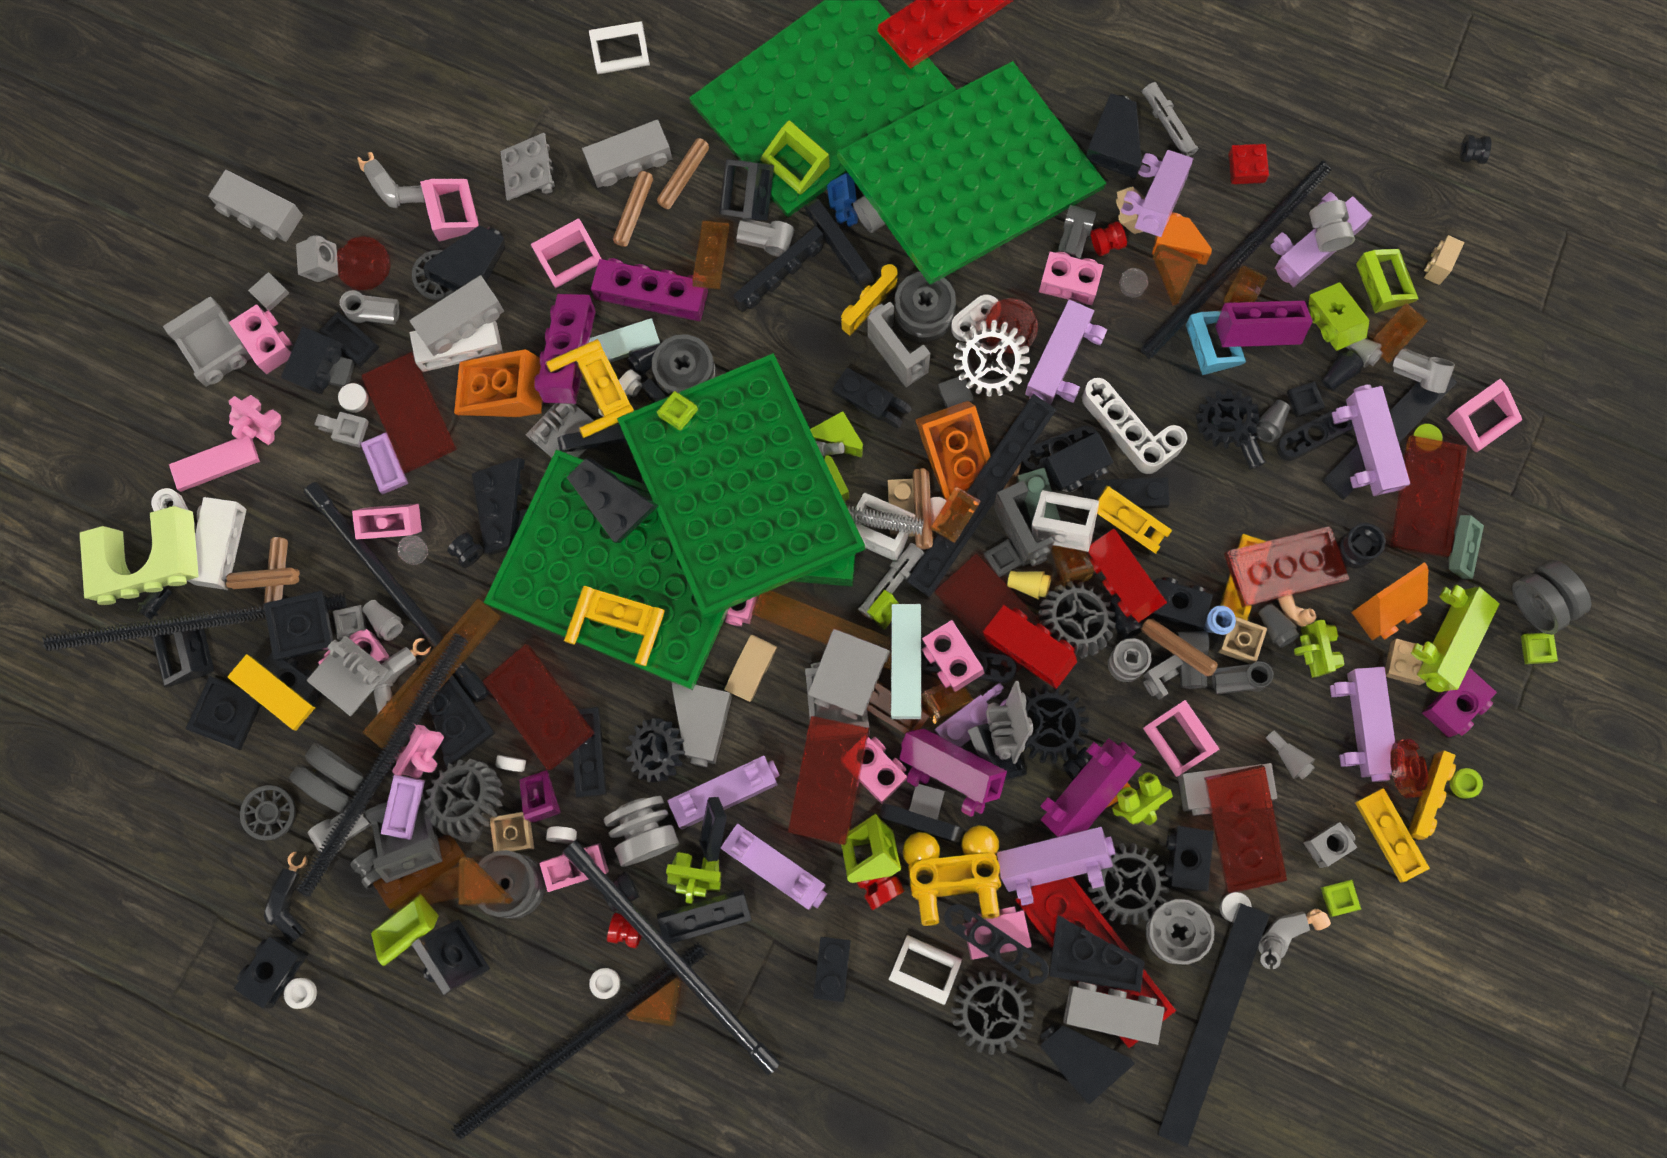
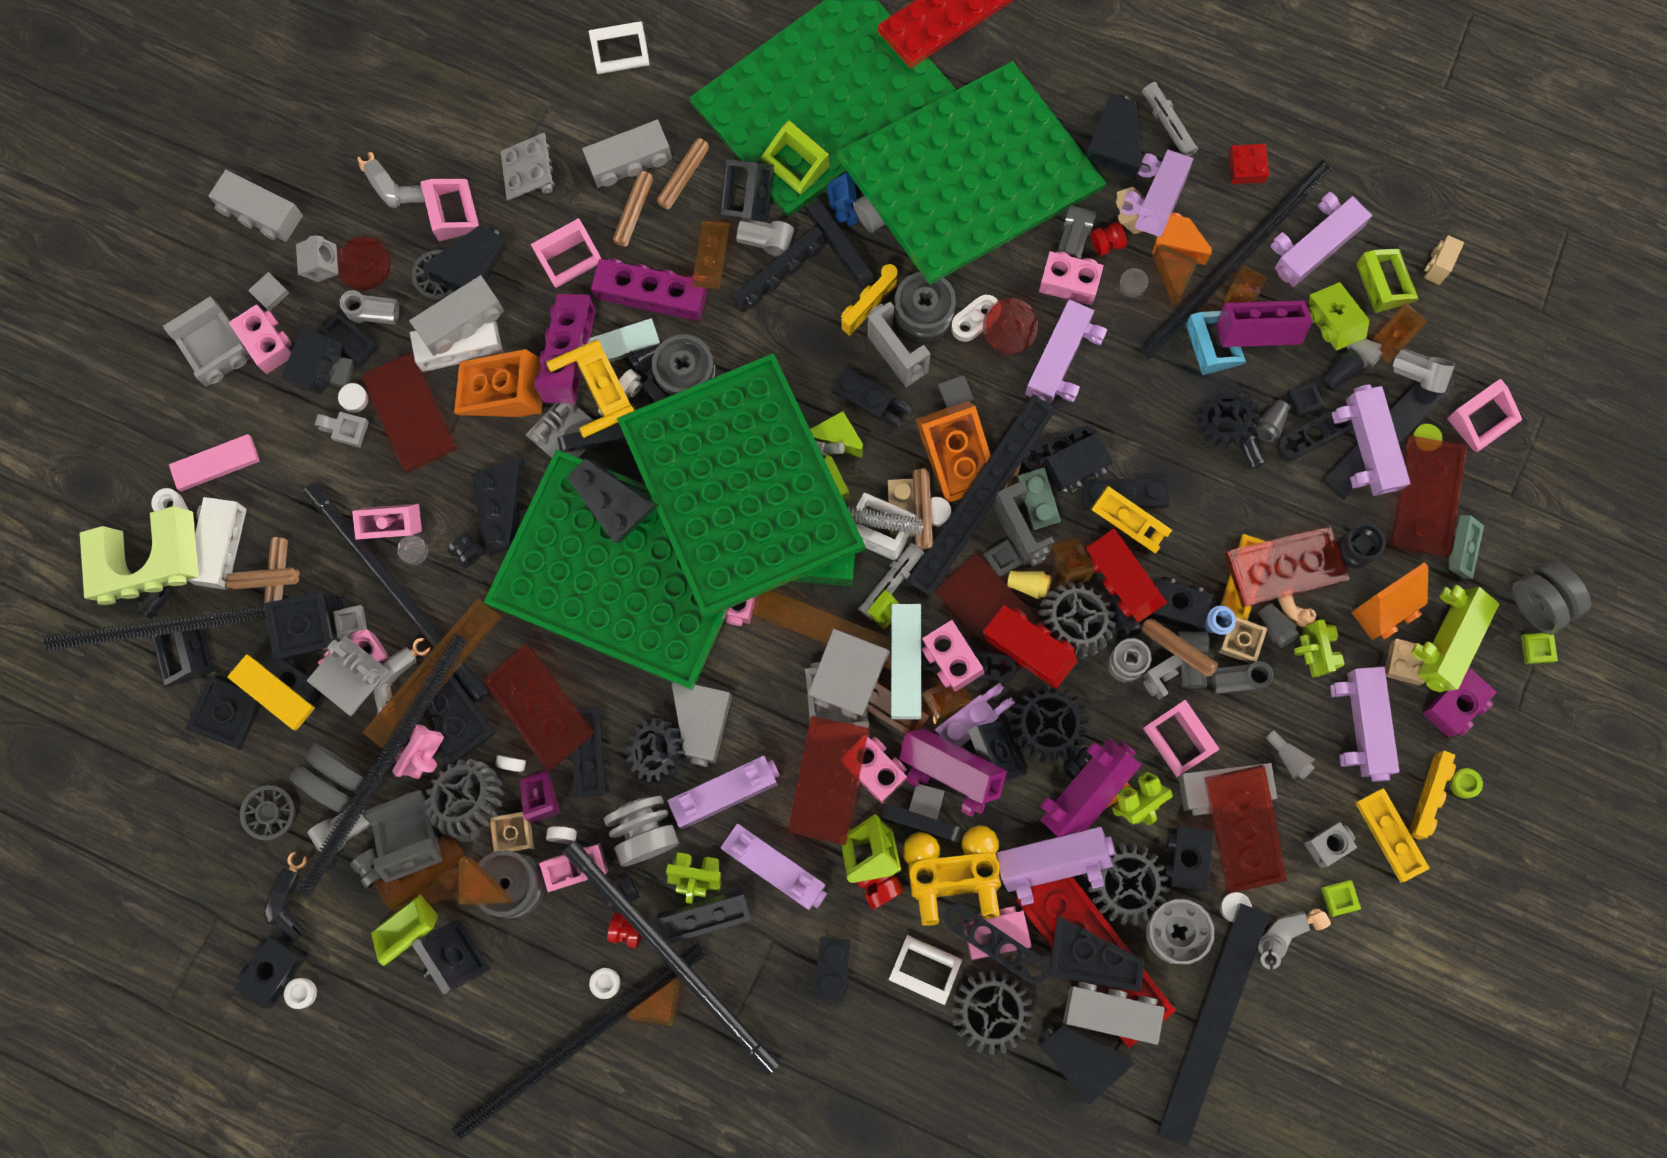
(250, 422): bright pink hips -> none
(383, 621): light grey cone -> none
(384, 463): lavender tile -> none
(402, 807): lavender tile -> none
(617, 613): yellow plate -> none
(677, 410): lime tile -> none
(712, 829): black tile -> none
(750, 668): tan slope -> none
(955, 514): clear orange slope -> none
(1001, 365): white gear -> none
(1010, 725): light grey hinge -> none
(1065, 533): white tile -> none
(1130, 423): white beam -> none
(1332, 226): light grey wheel -> none
(1408, 768): clear red tile -> none
(1475, 149): black wheel -> none

